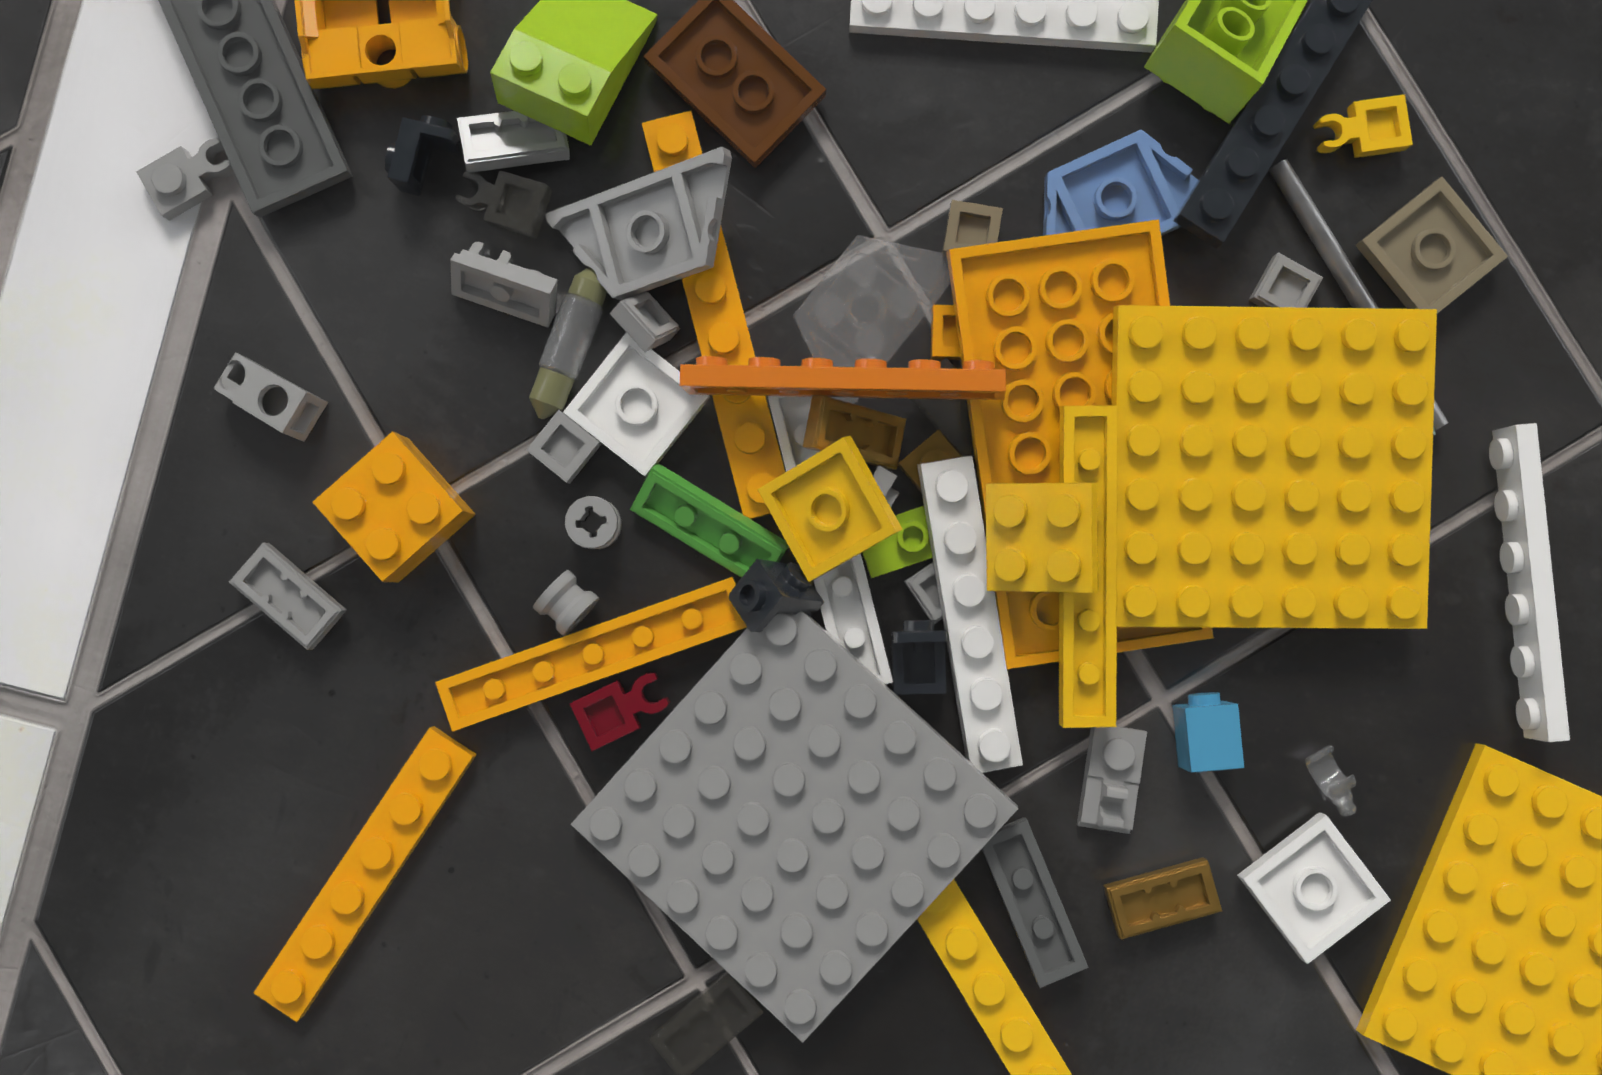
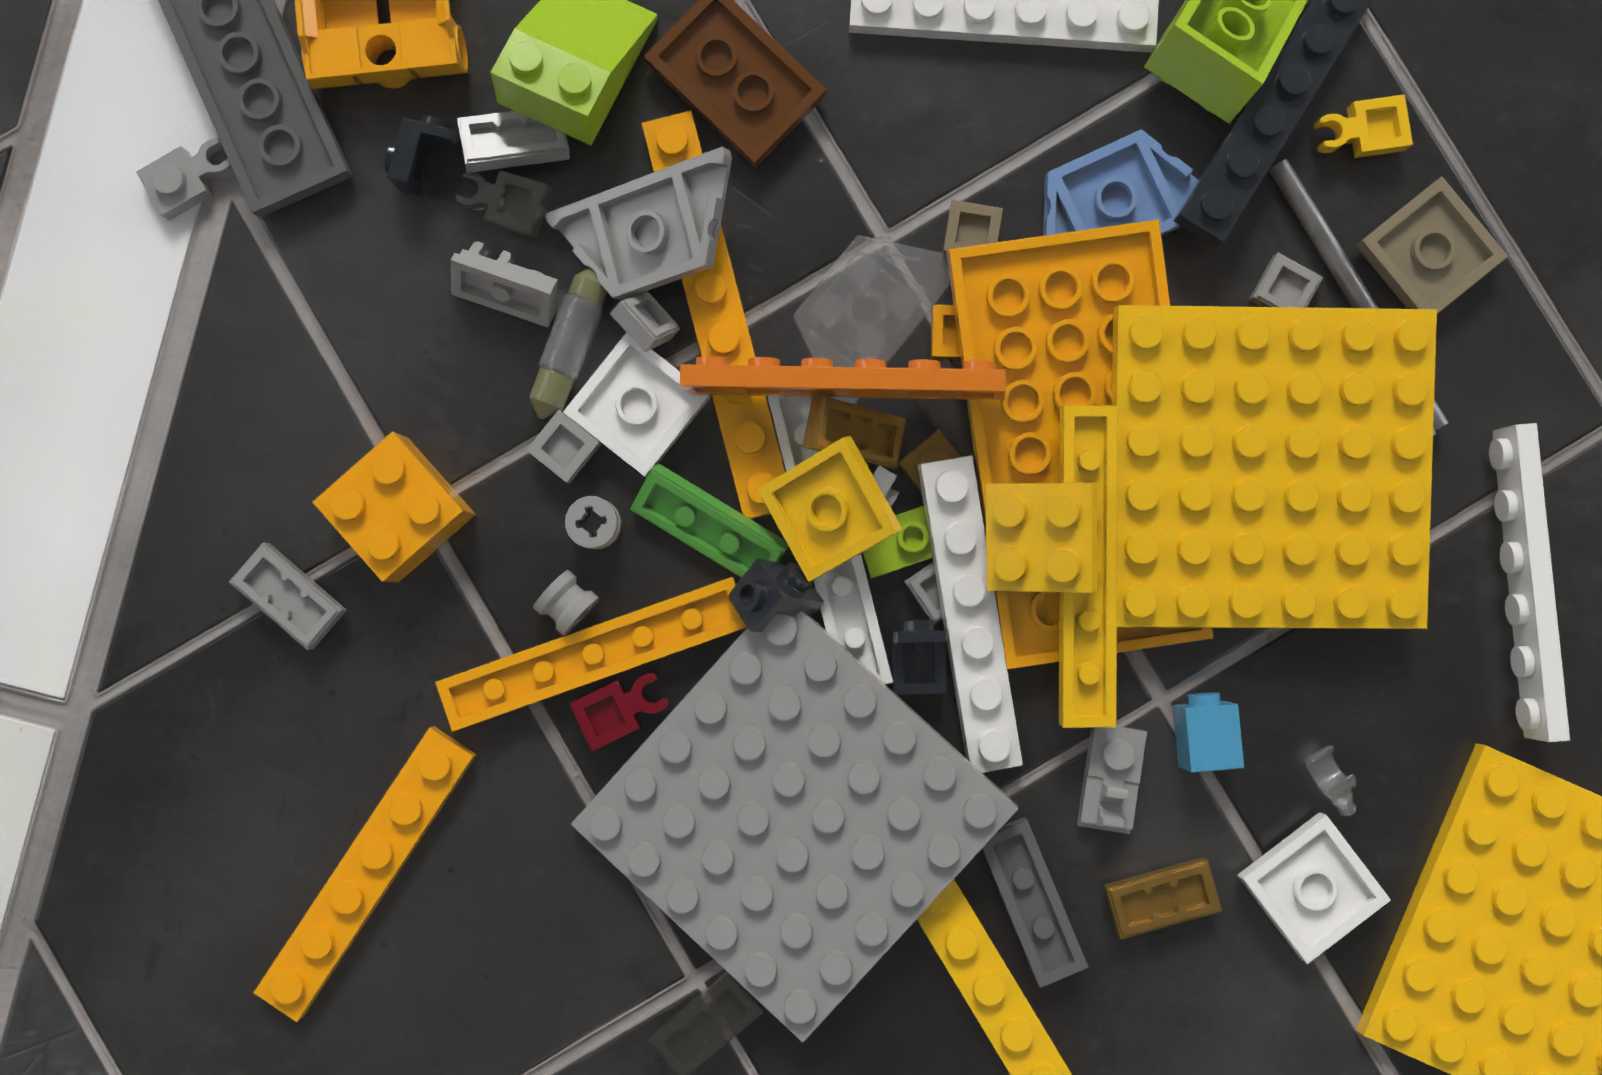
(270, 397): light grey leg -> none

